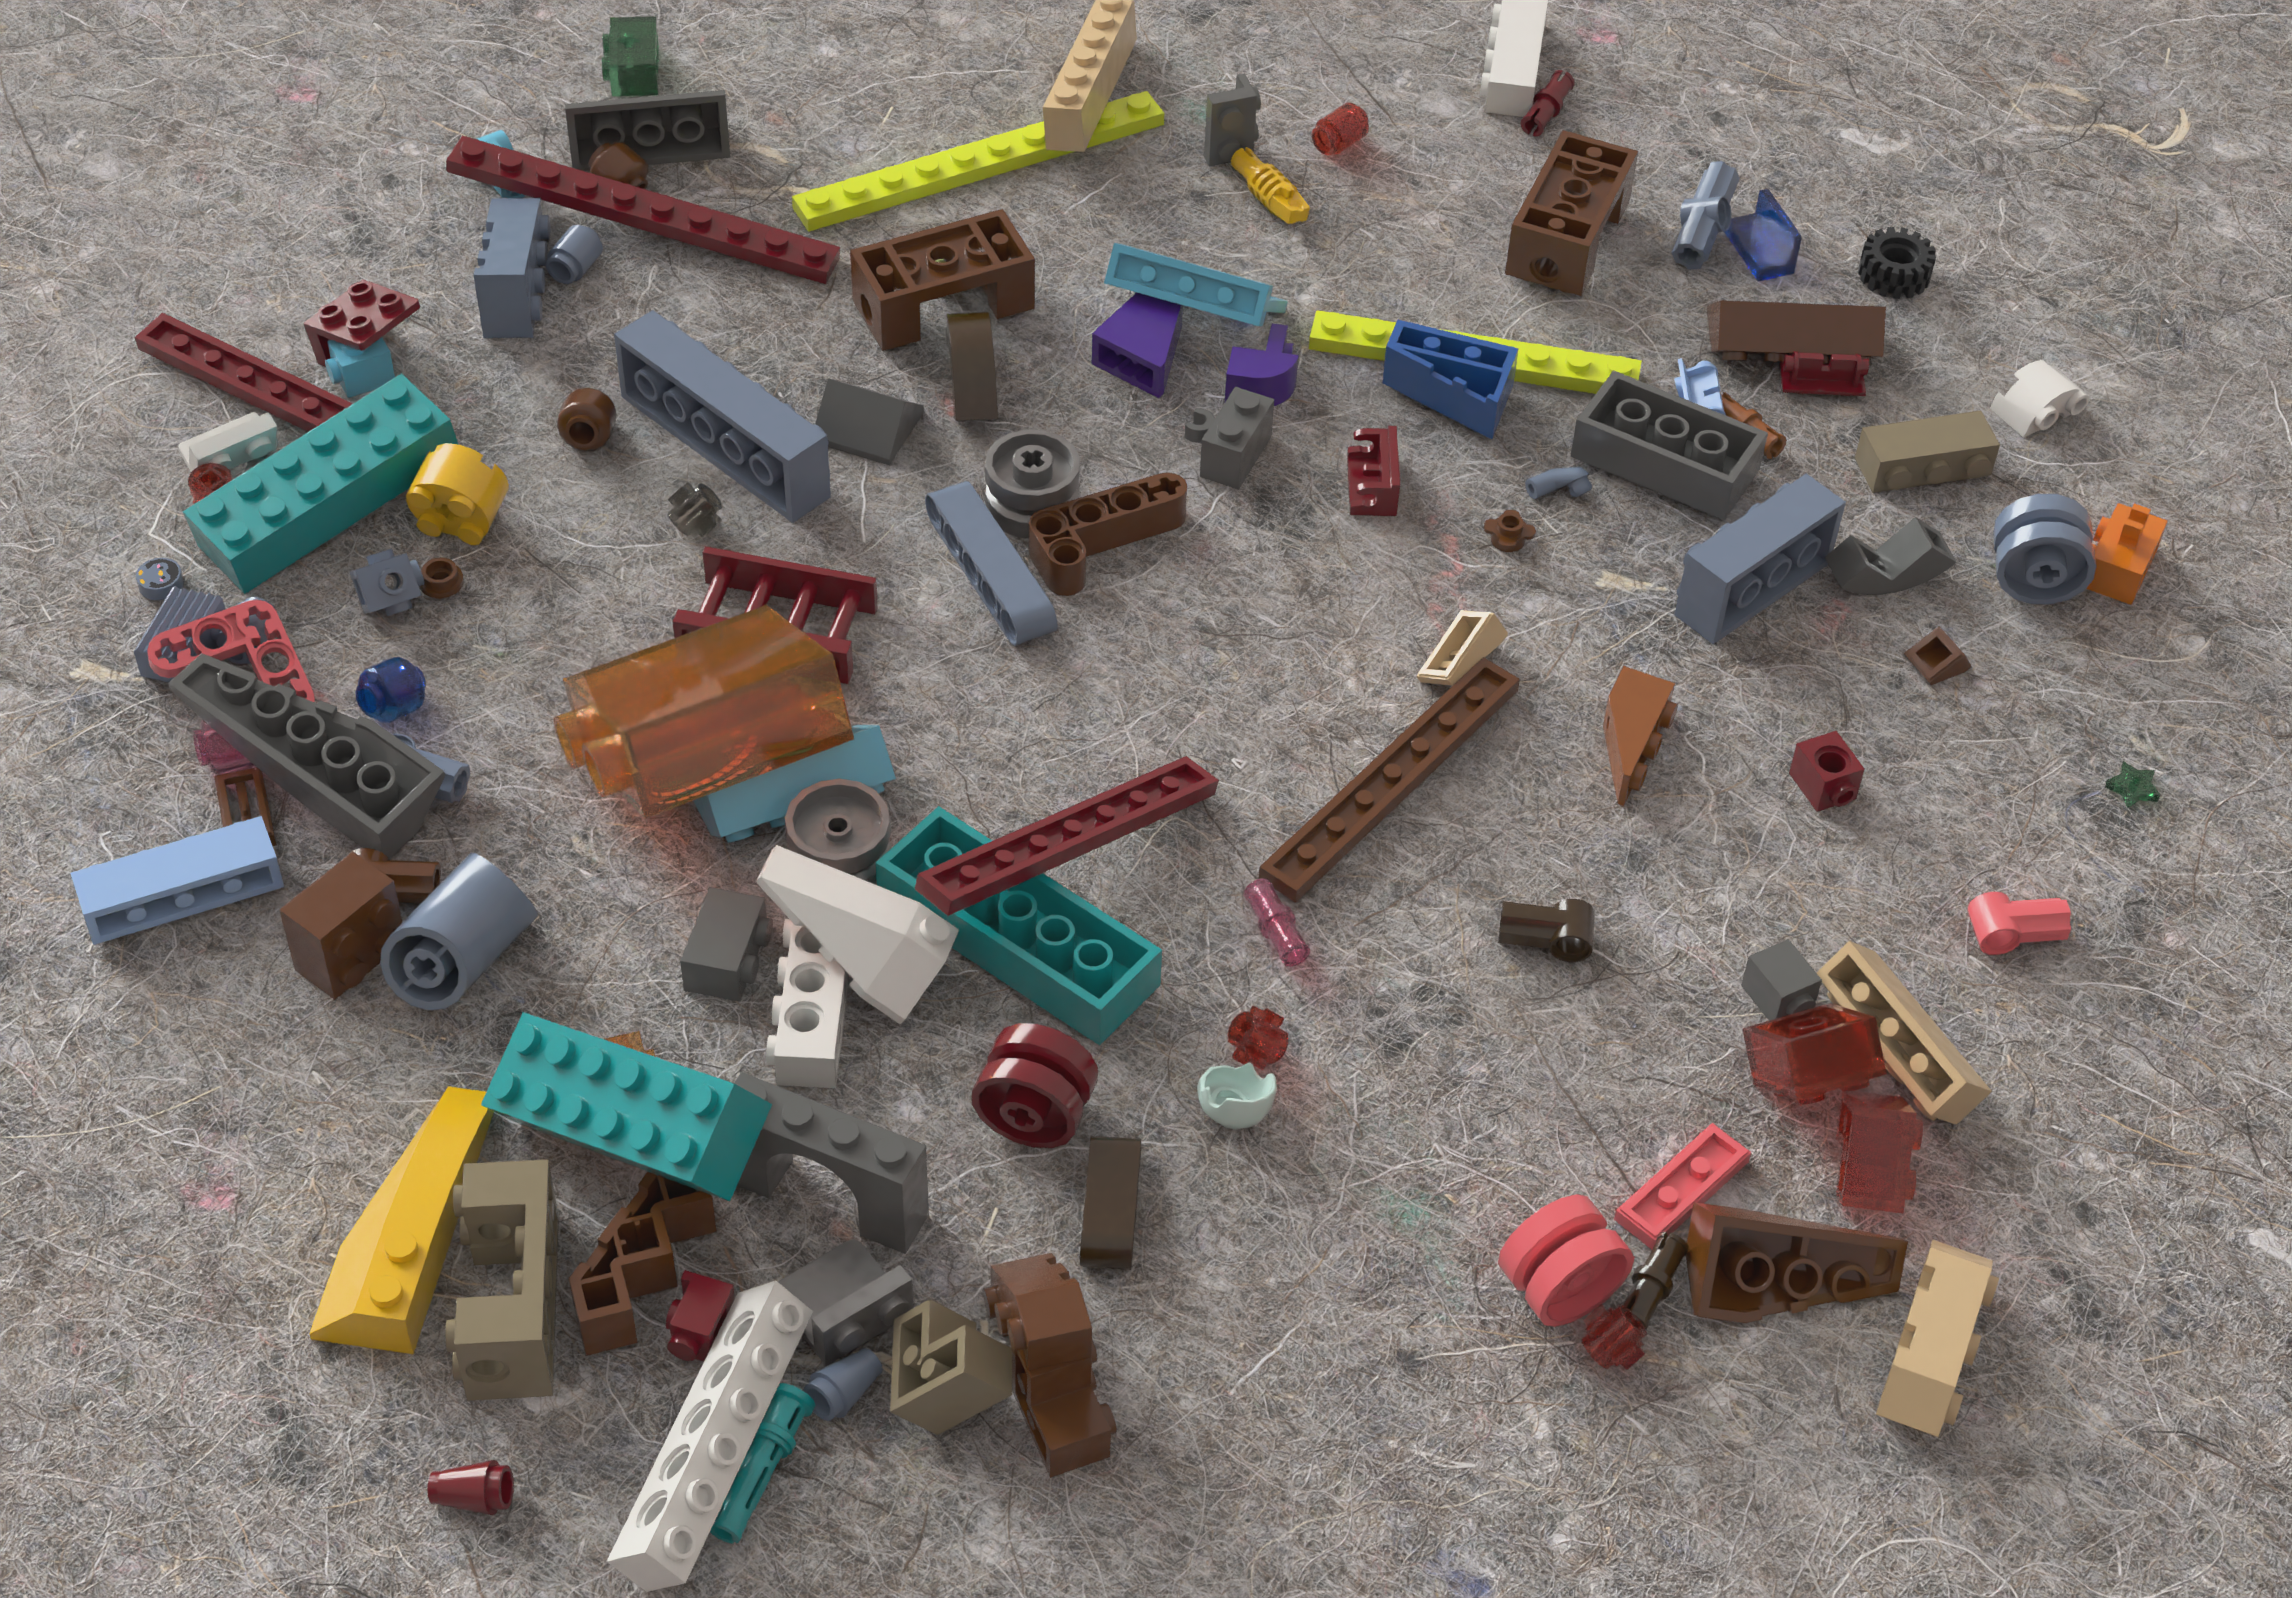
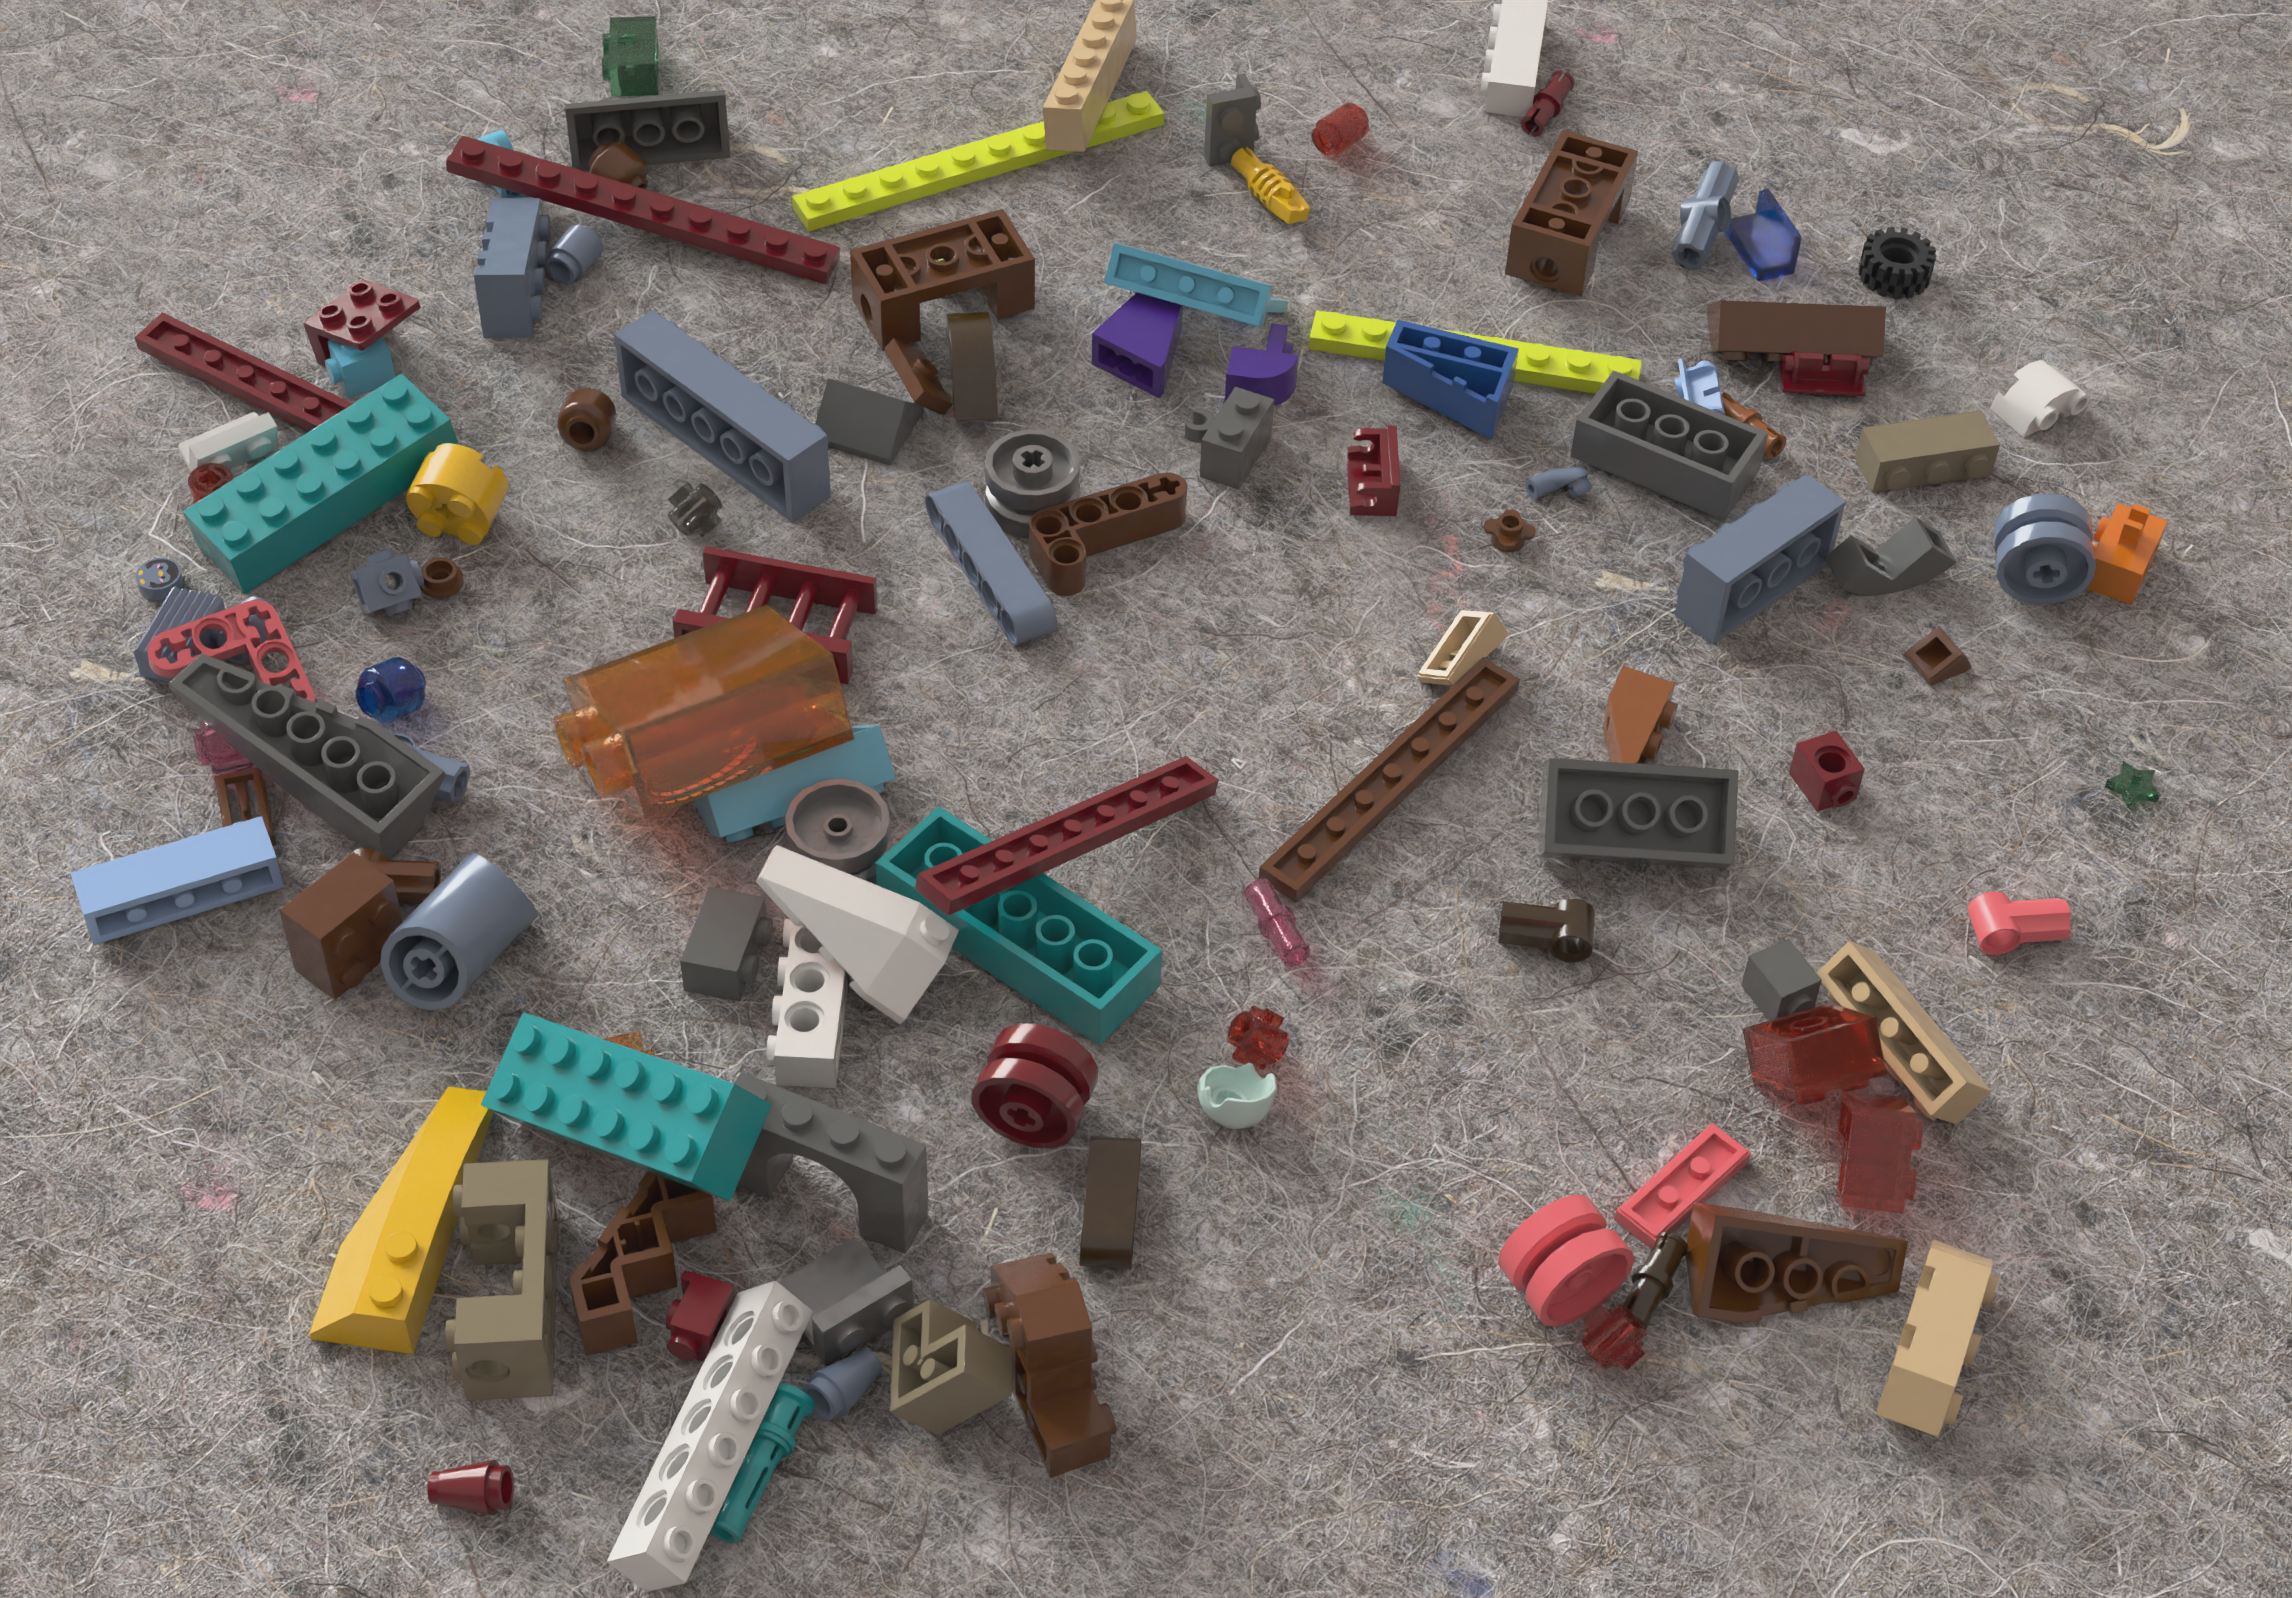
(918, 376): none -> reddish brown plate
(1638, 813): none -> dark grey brick

